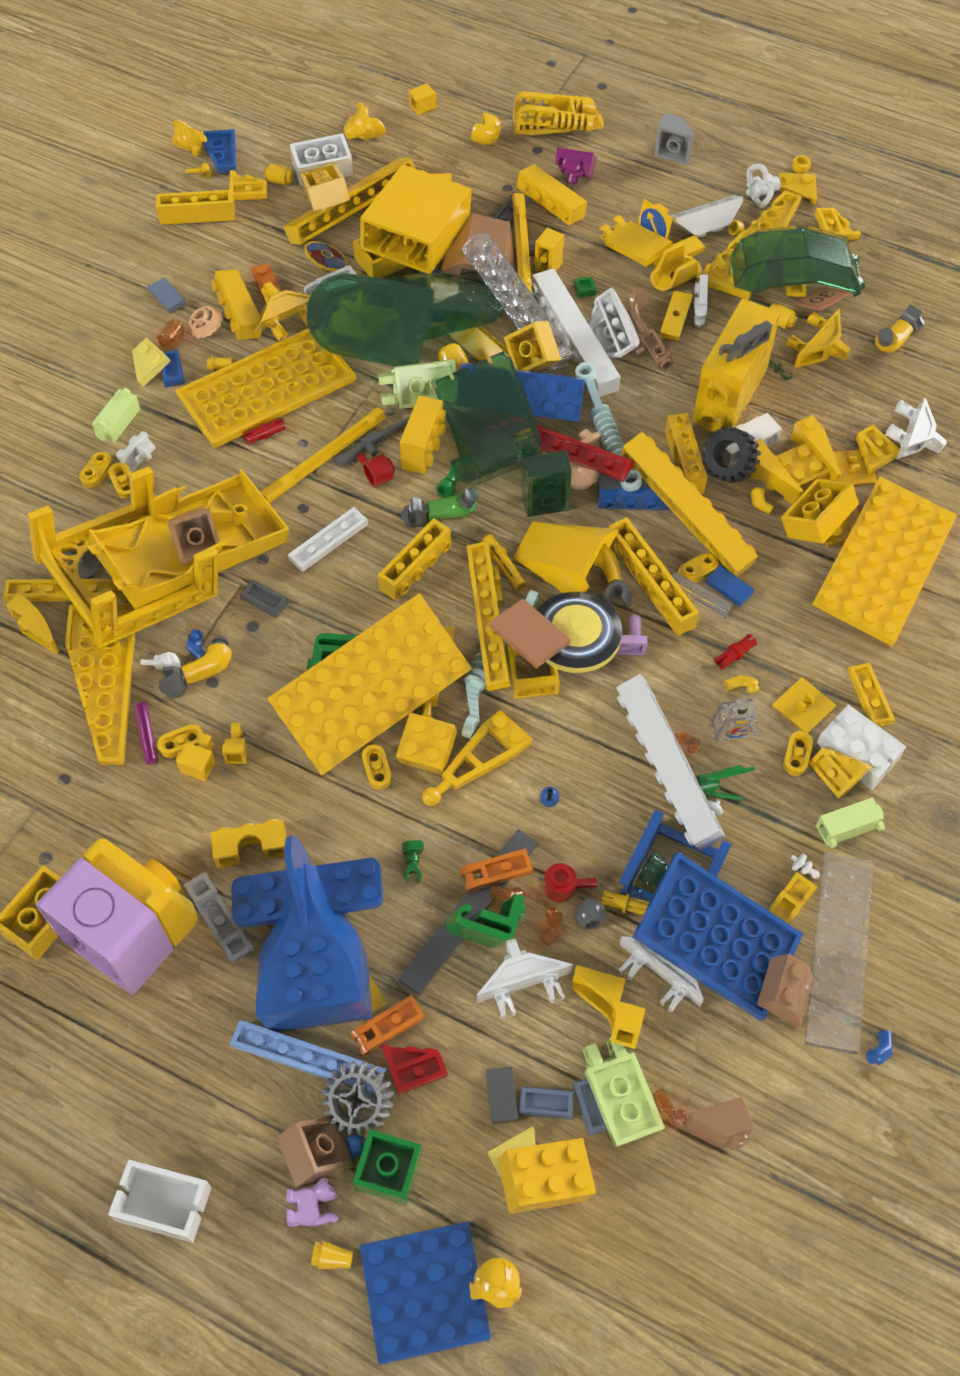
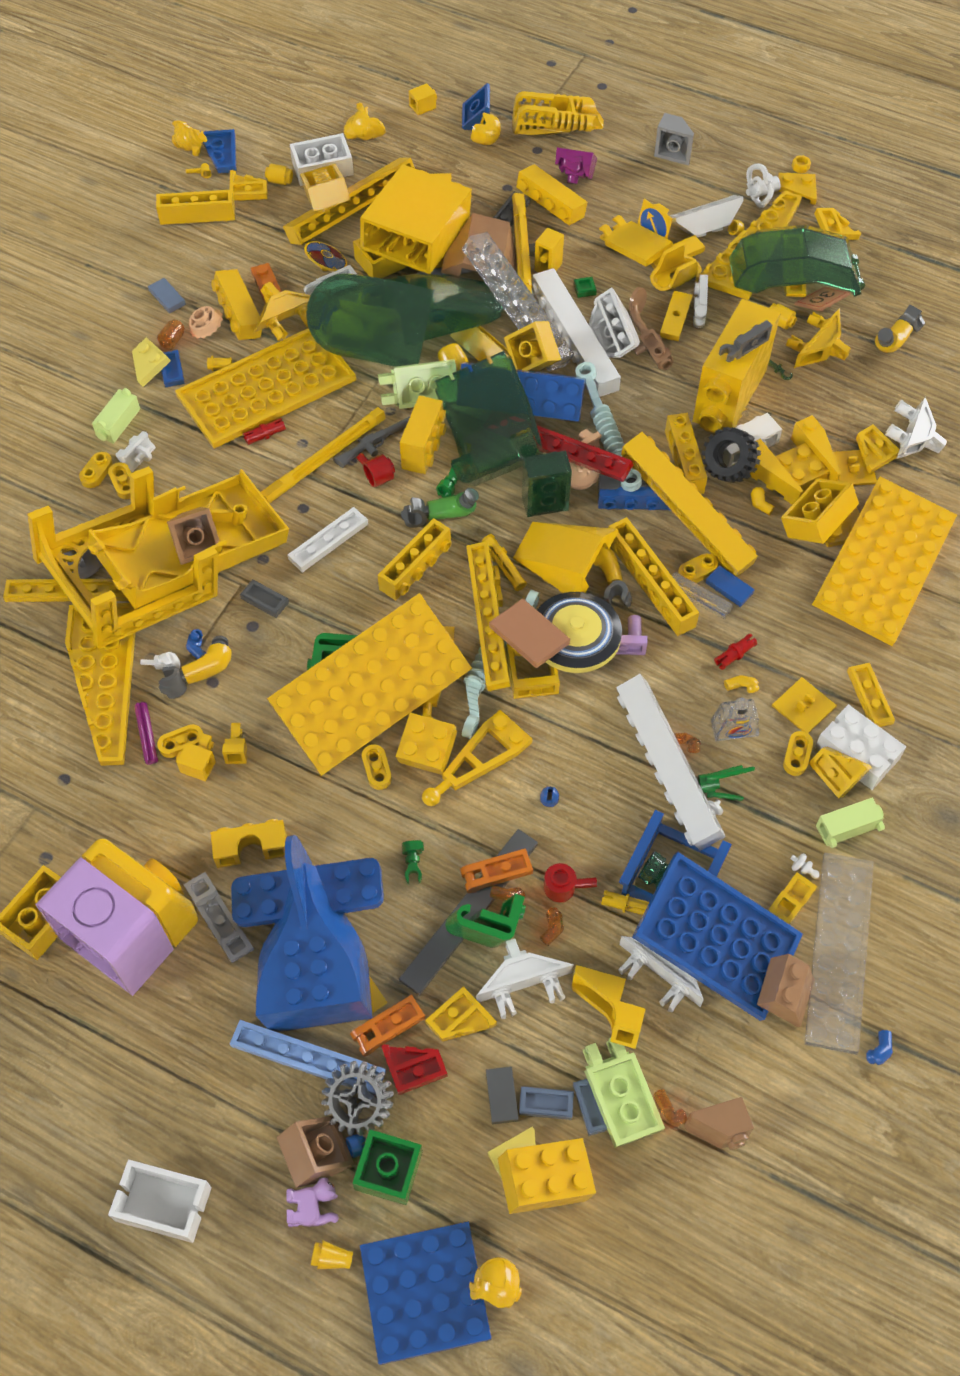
(31, 622): yellow slope -> none
(460, 1017): none -> yellow wing
(475, 106): none -> blue slope
(590, 914): dark grey piece -> none

